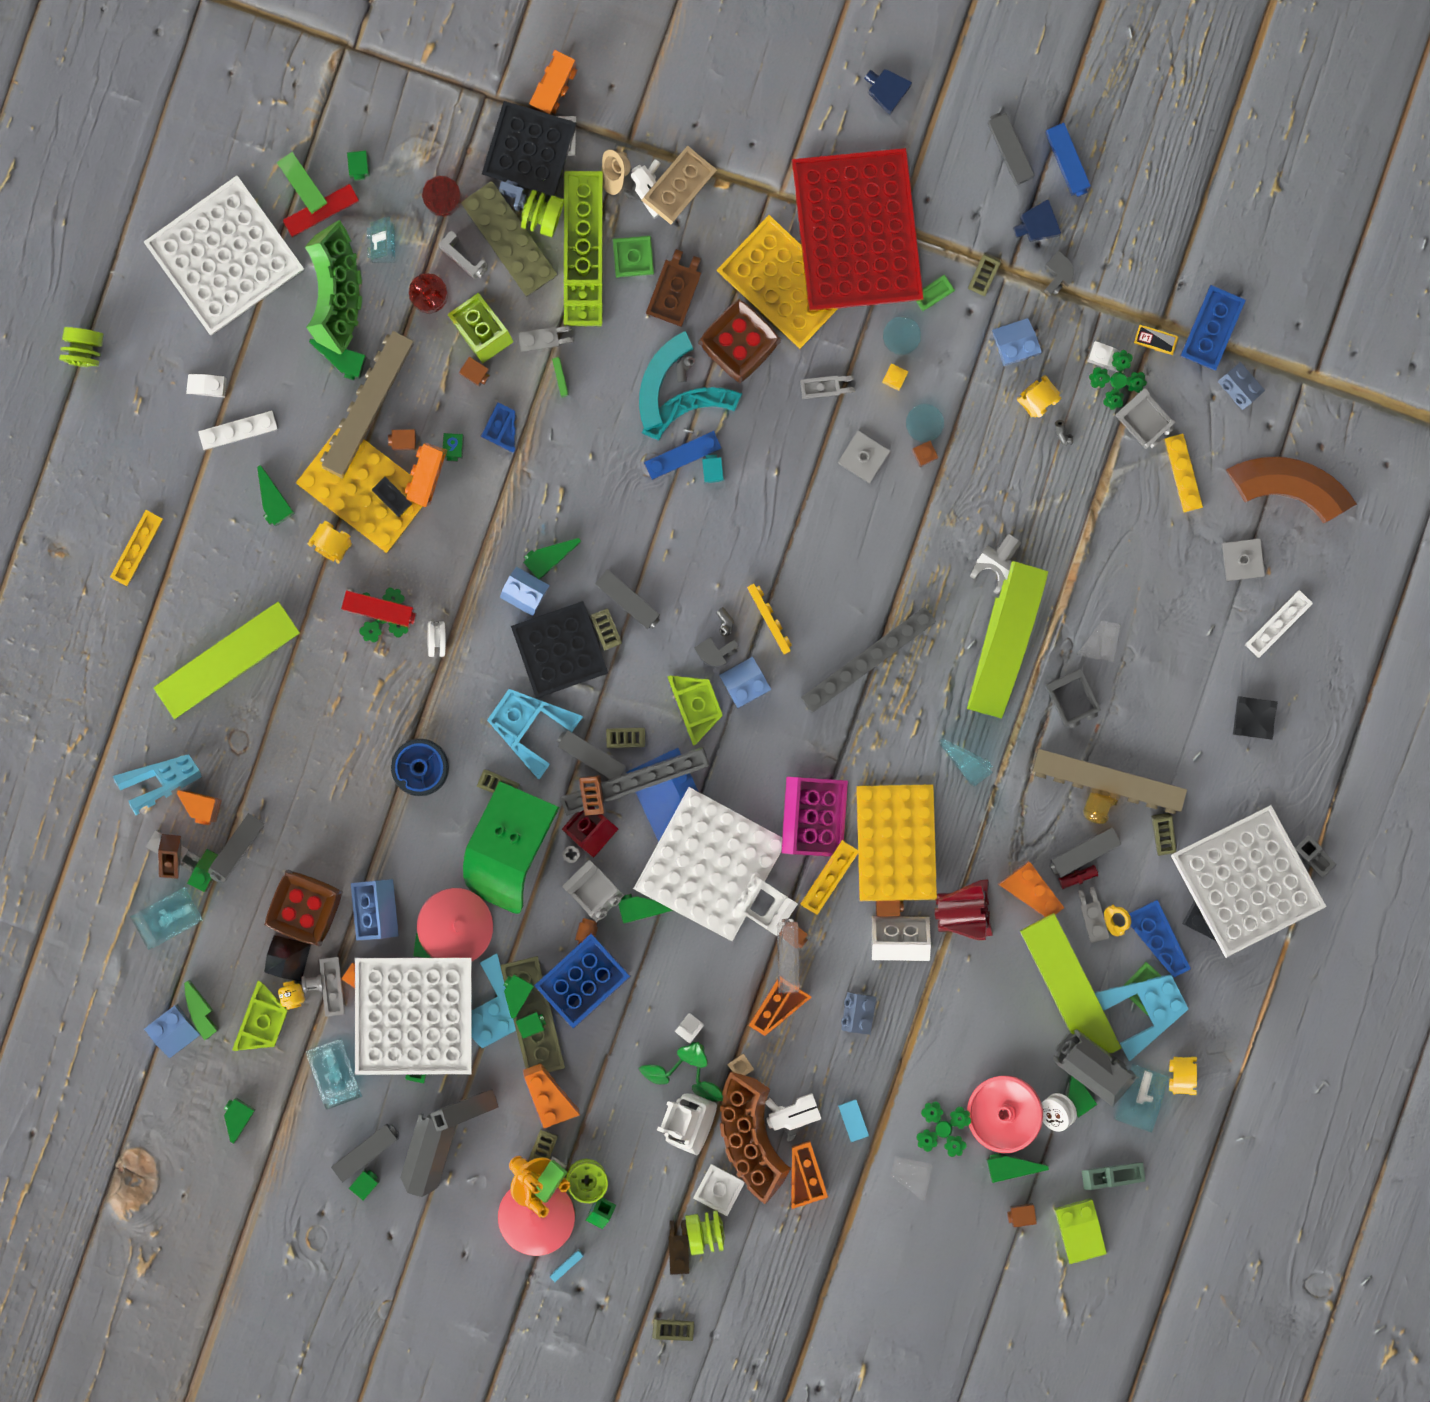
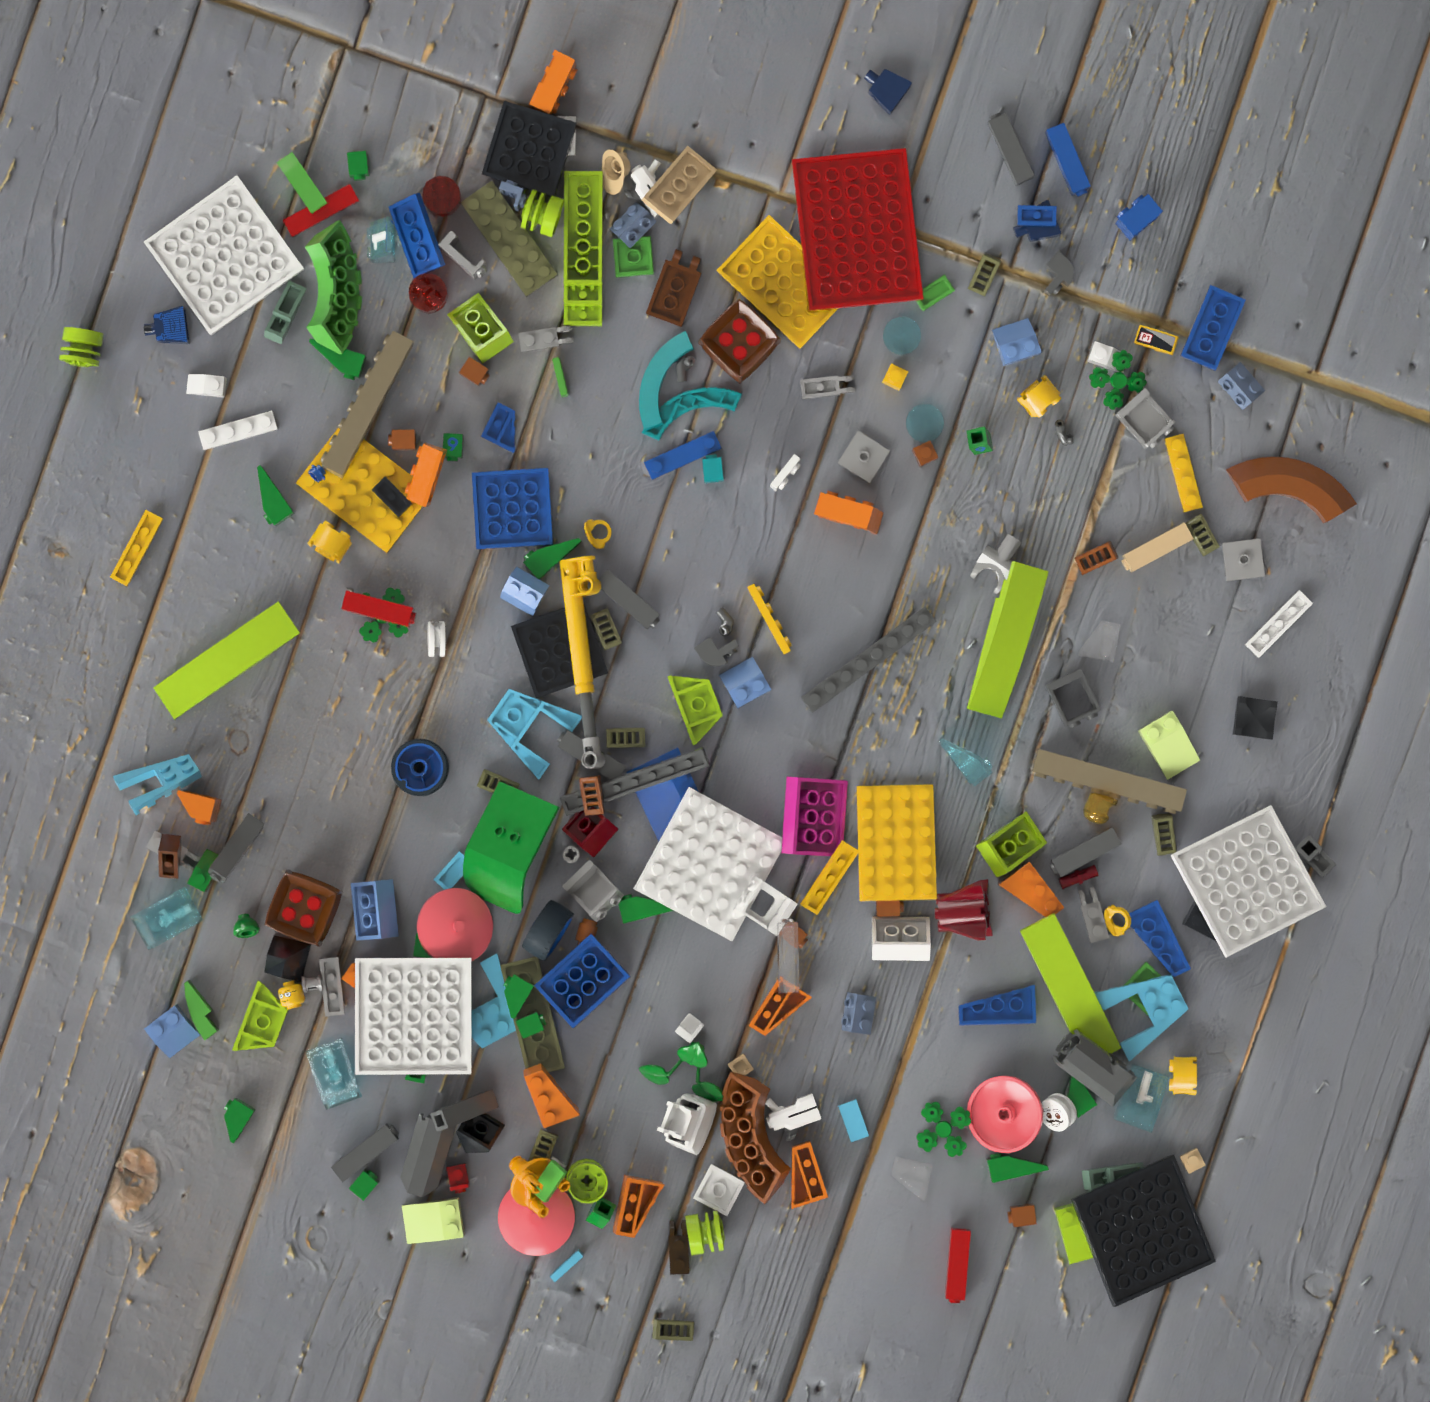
(169, 326): none -> torso
(245, 927): none -> green brick
(284, 312): none -> sand green slope
(317, 473): none -> blue plate
(416, 235): none -> blue plate
(433, 1220): none -> yellowish green slope
(451, 872): none -> medium azure tile
(458, 1178): none -> red bracket
(479, 1133): none -> black slope
(512, 508): none -> blue plate
(547, 930): none -> black wheel
(575, 577): none -> yellow piece
(597, 543): none -> yellow piece
(633, 224): none -> sand blue bracket
(634, 1204): none -> orange wedge
(781, 479): none -> white plate
(848, 511): none -> orange wedge
(957, 1264): none -> red brick
(979, 440): none -> green brick
(1005, 1008): none -> blue wing
(1011, 844): none -> lime slope
(1036, 215): none -> blue plate
(1111, 550): none -> dark orange slope
(1137, 218): none -> blue brick
(1143, 1230): none -> black tile
(1156, 547): none -> tan brick
(1169, 744): none -> yellowish green slope
(1192, 1160): none -> tan plate
(1207, 532): none -> olive slope

